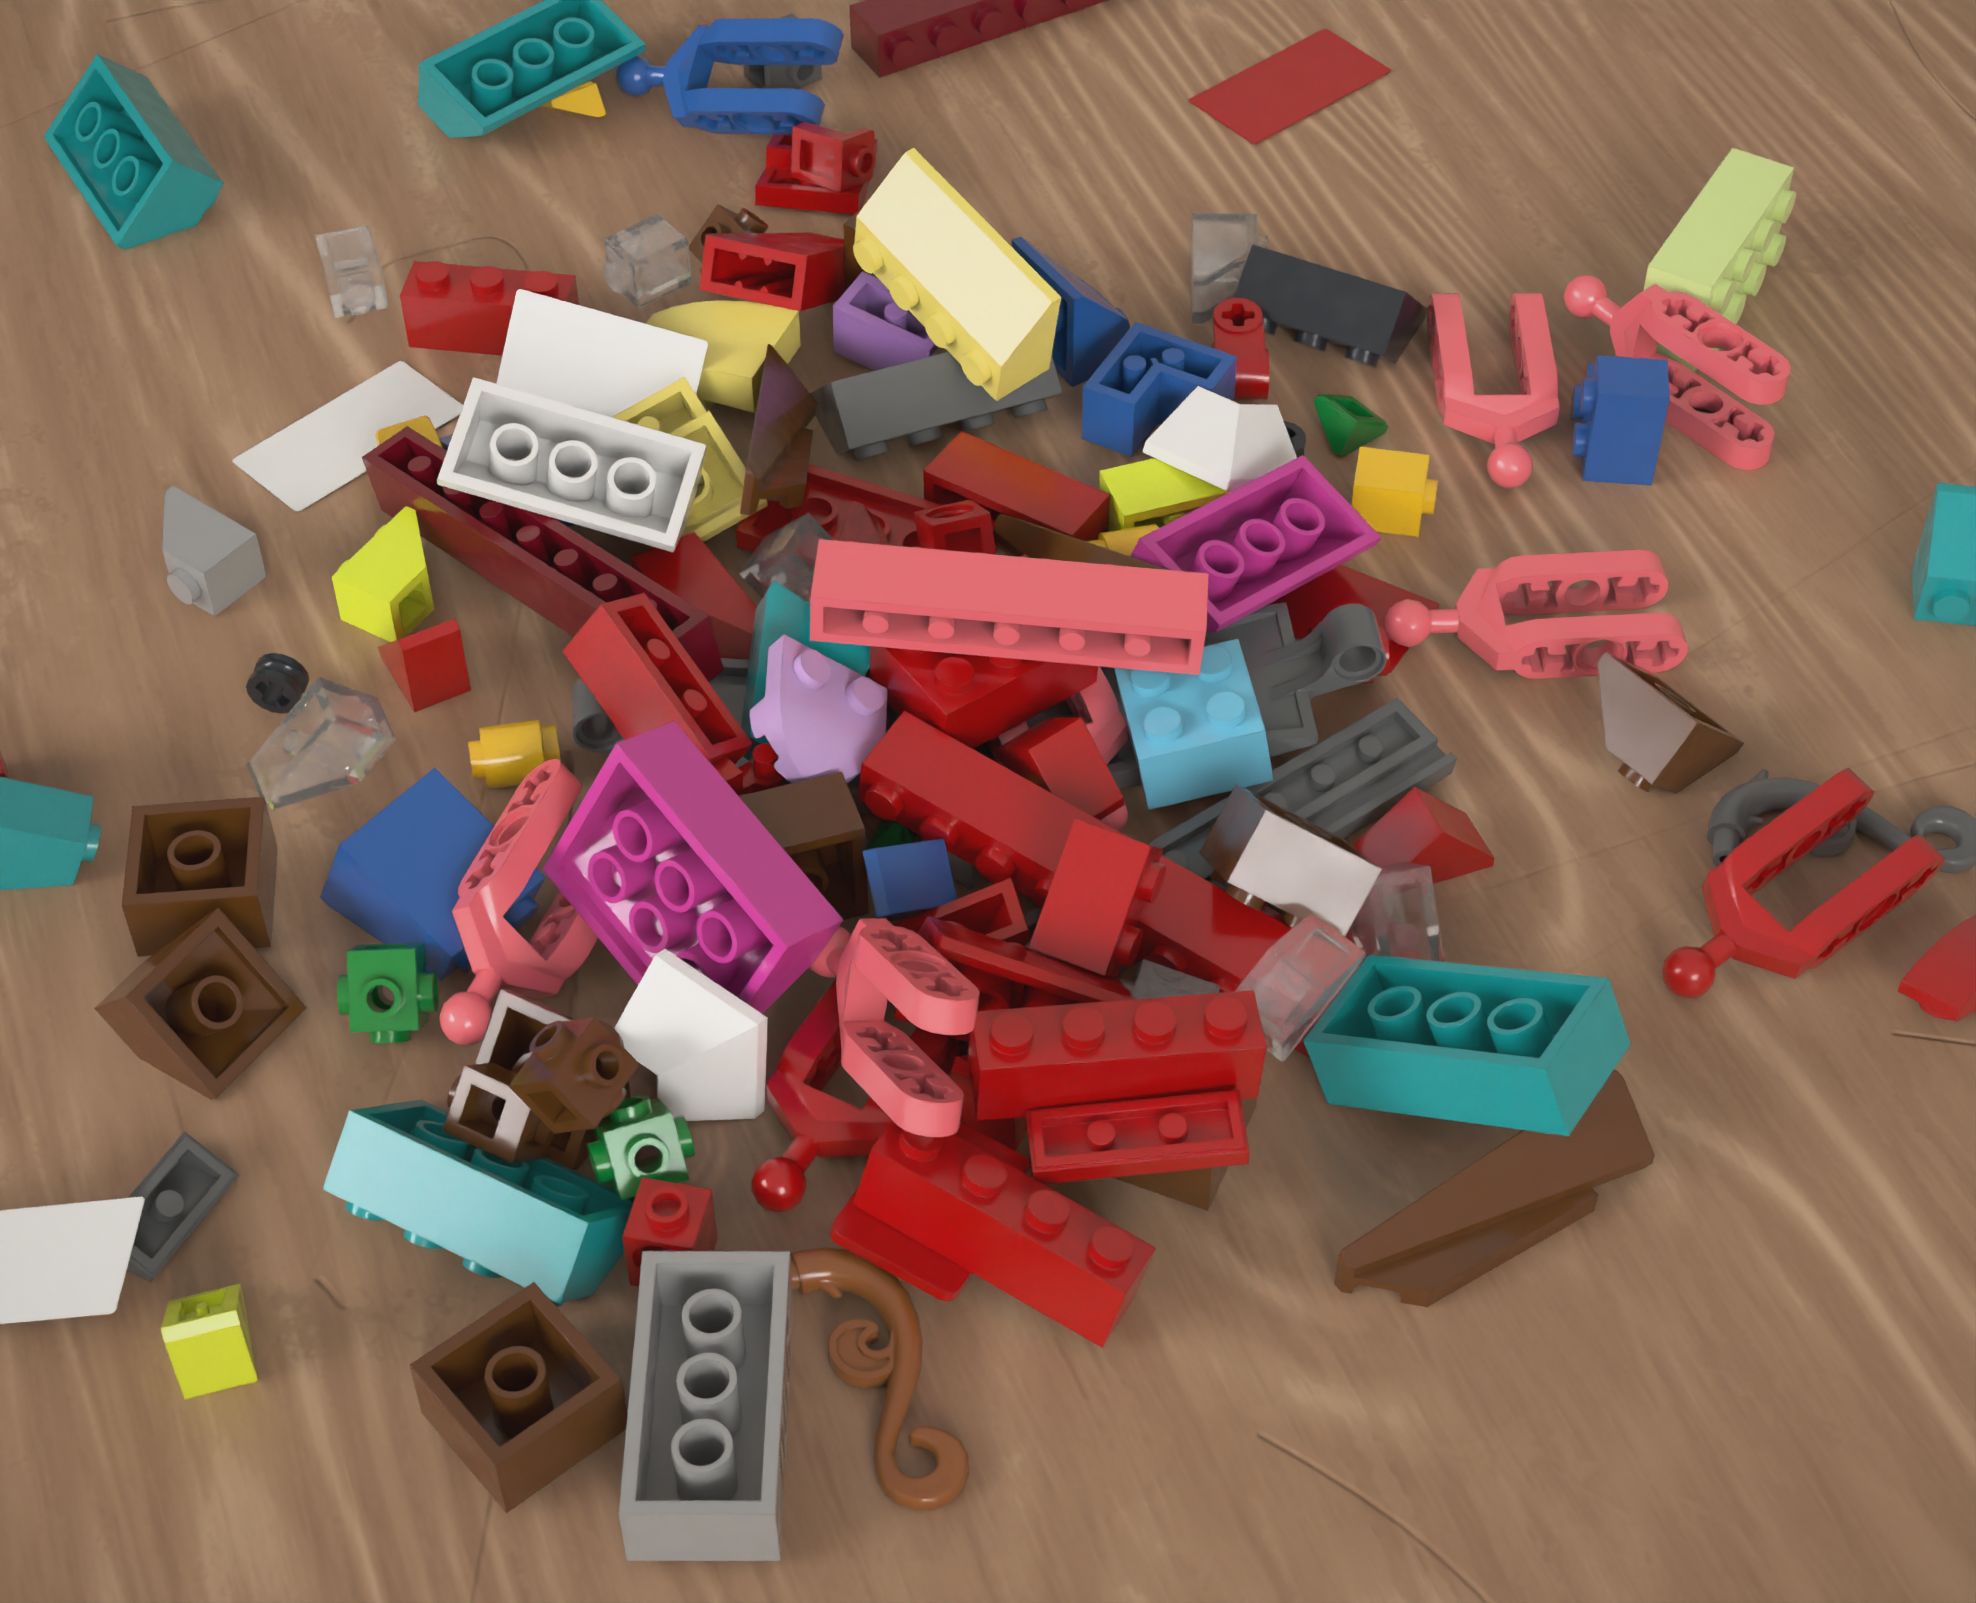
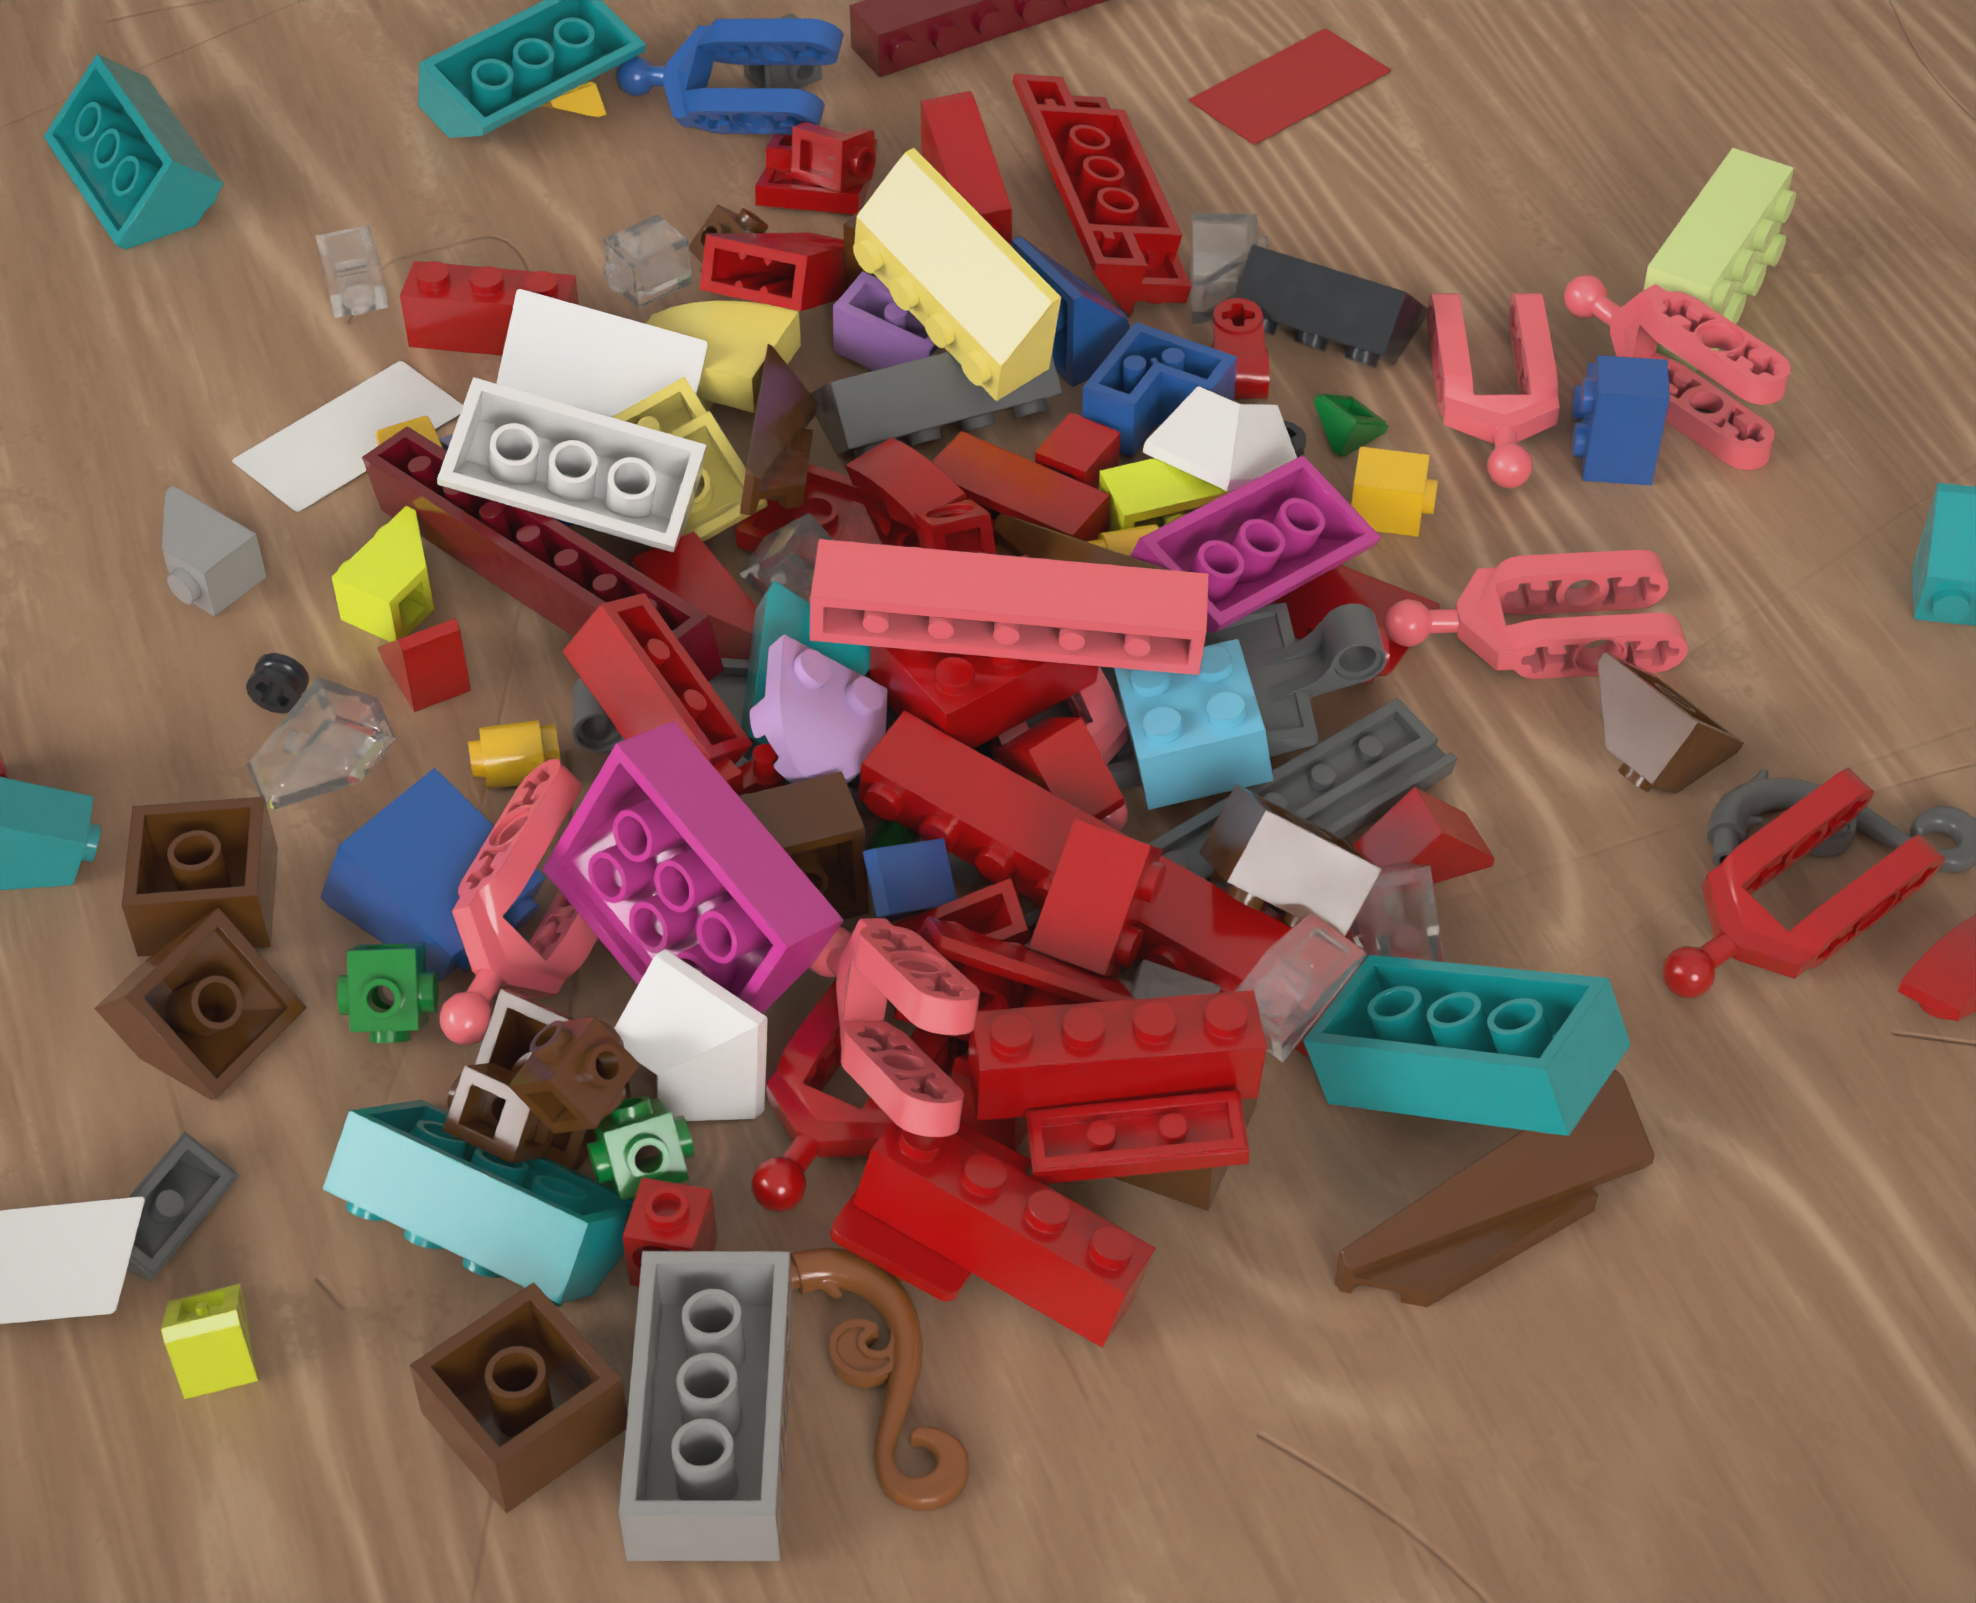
(903, 480): none -> red slope
(961, 153): none -> red slope
(1080, 449): none -> red brick
(1107, 192): none -> red slope

